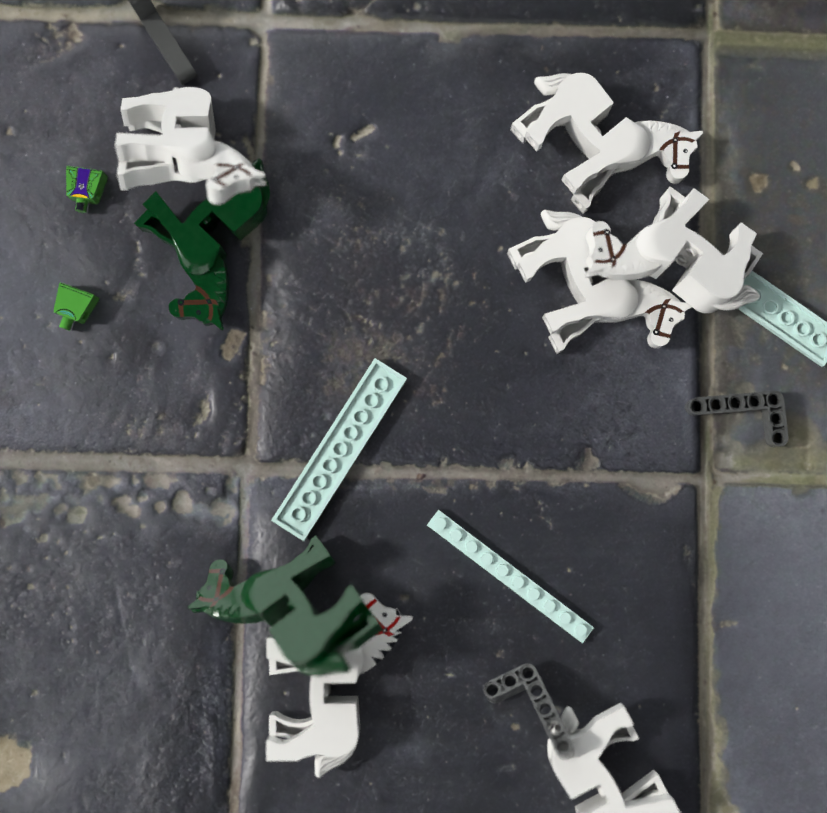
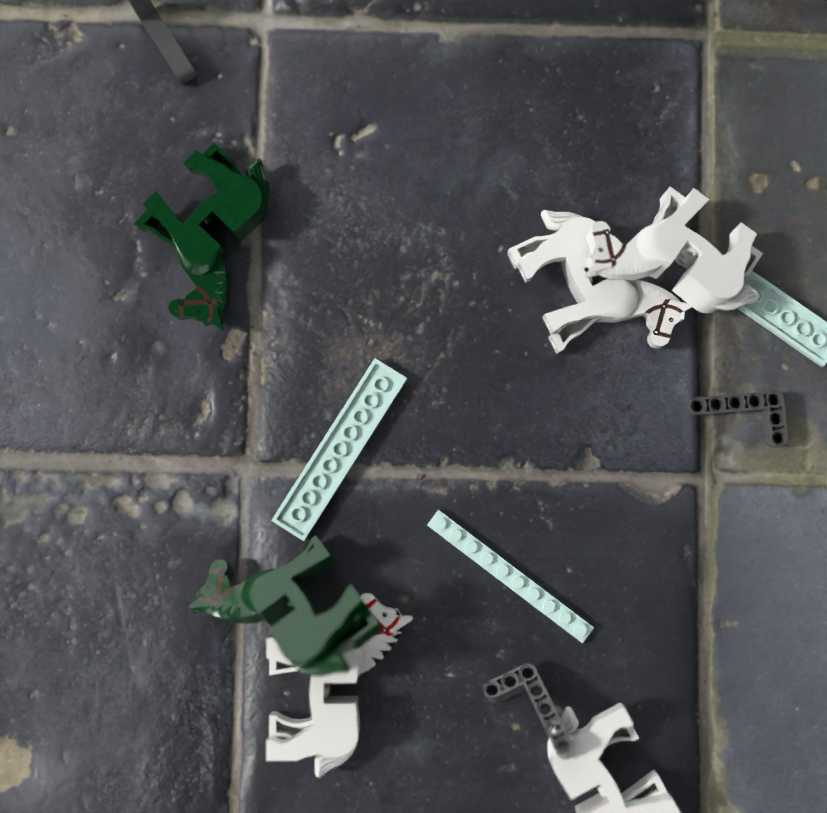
(73, 305): bright green torso -> none
(84, 186): bright green torso -> none
(184, 149): white animal -> none
(580, 106): white animal -> none

